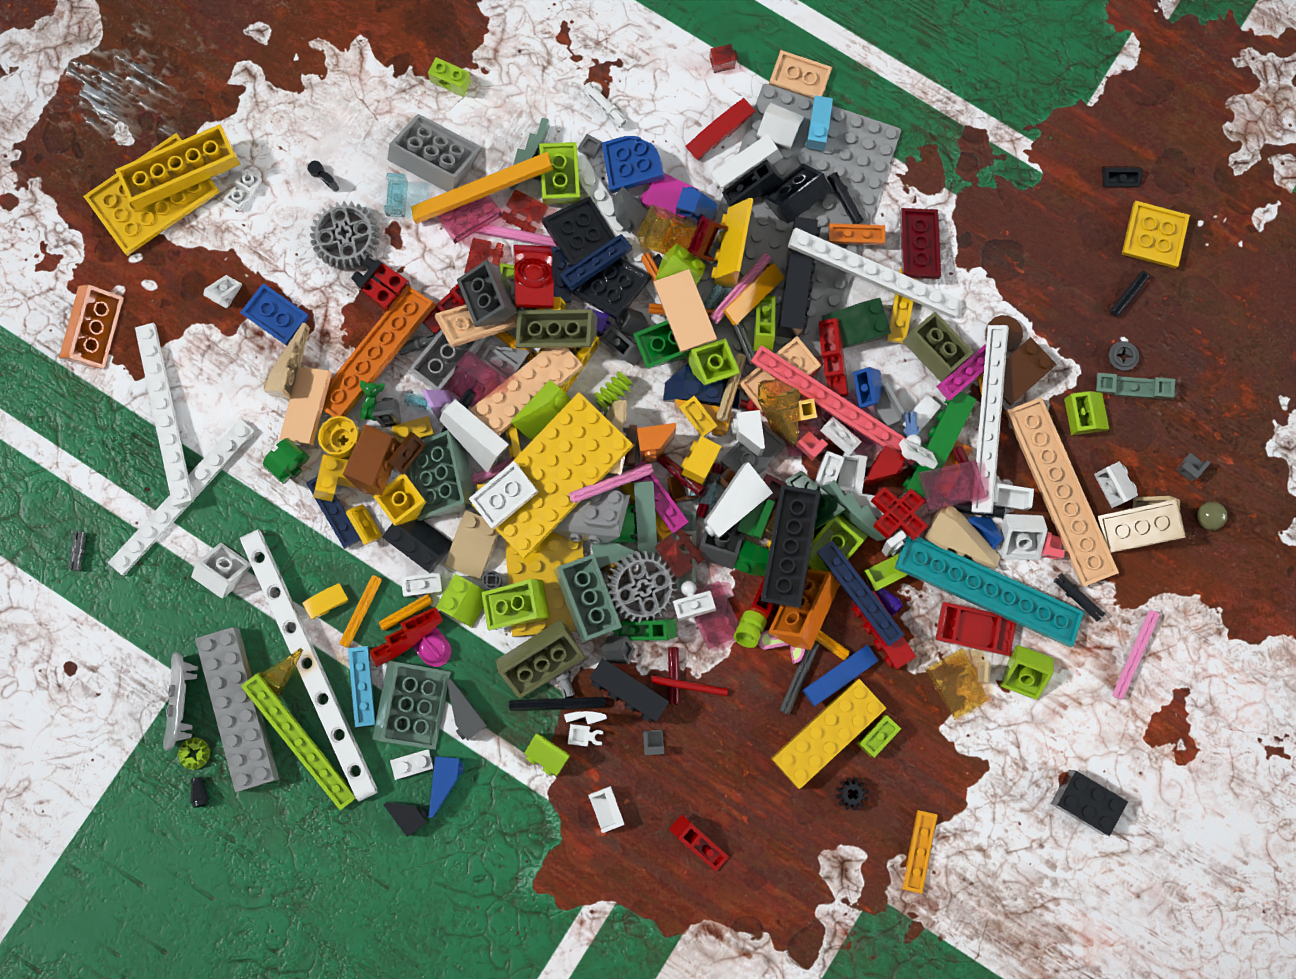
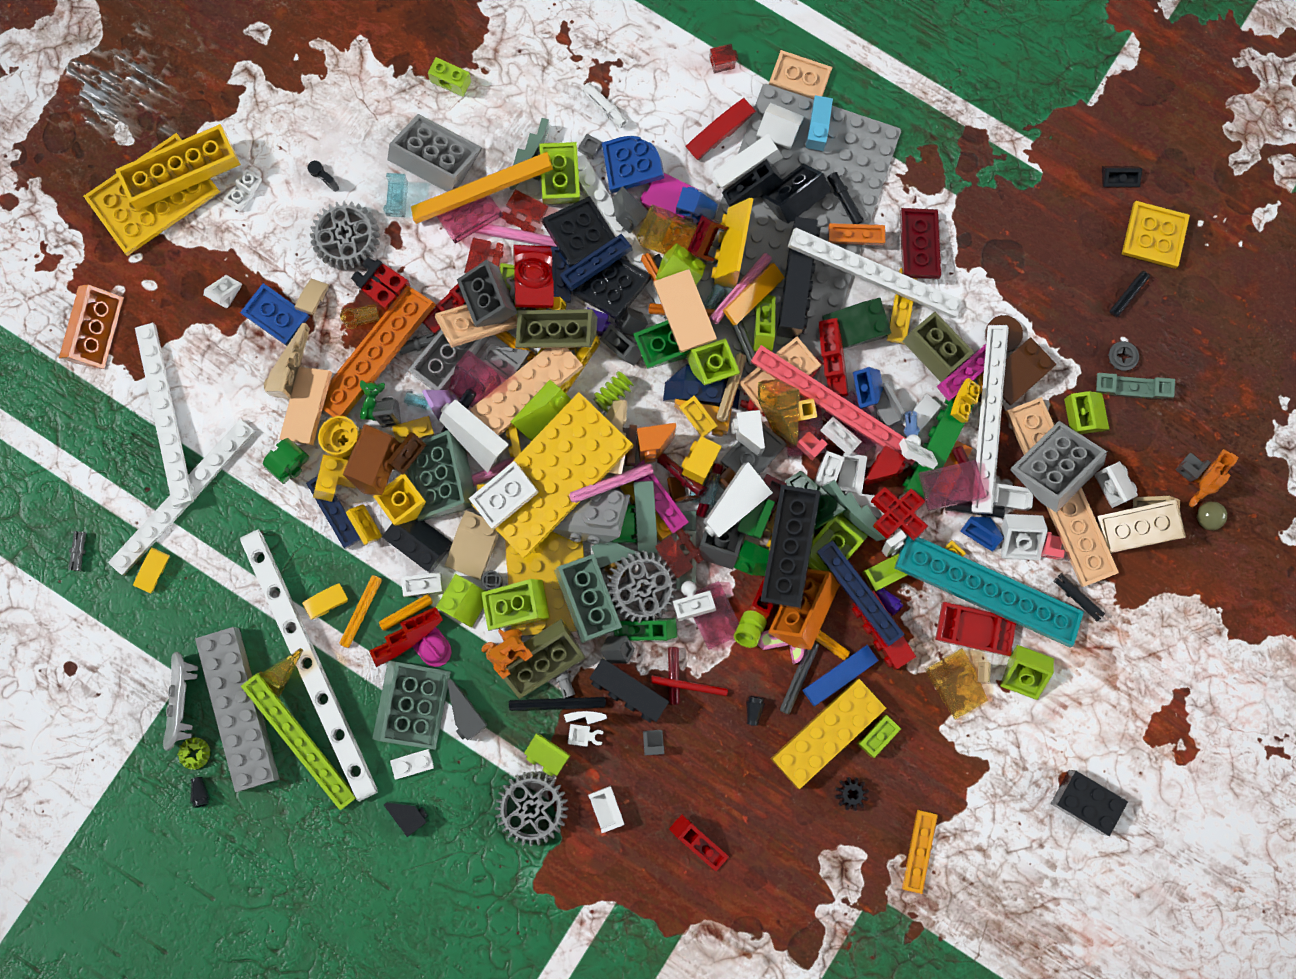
(151, 570): none -> yellow slope
(220, 570): white slope -> none
(311, 296): none -> tan slope
(361, 315): none -> clear yellow piece
(362, 686): medium azure plate -> none
(444, 779): blue slope -> none
(506, 820): none -> light grey gear
(507, 651): none -> orange animal
(754, 709): none -> black cone
(954, 531): tan wedge -> none
(966, 396): none -> yellow slope
(1059, 465): none -> light grey slope
(1136, 654): bright pink axle -> none
(1214, 477): none -> orange animal

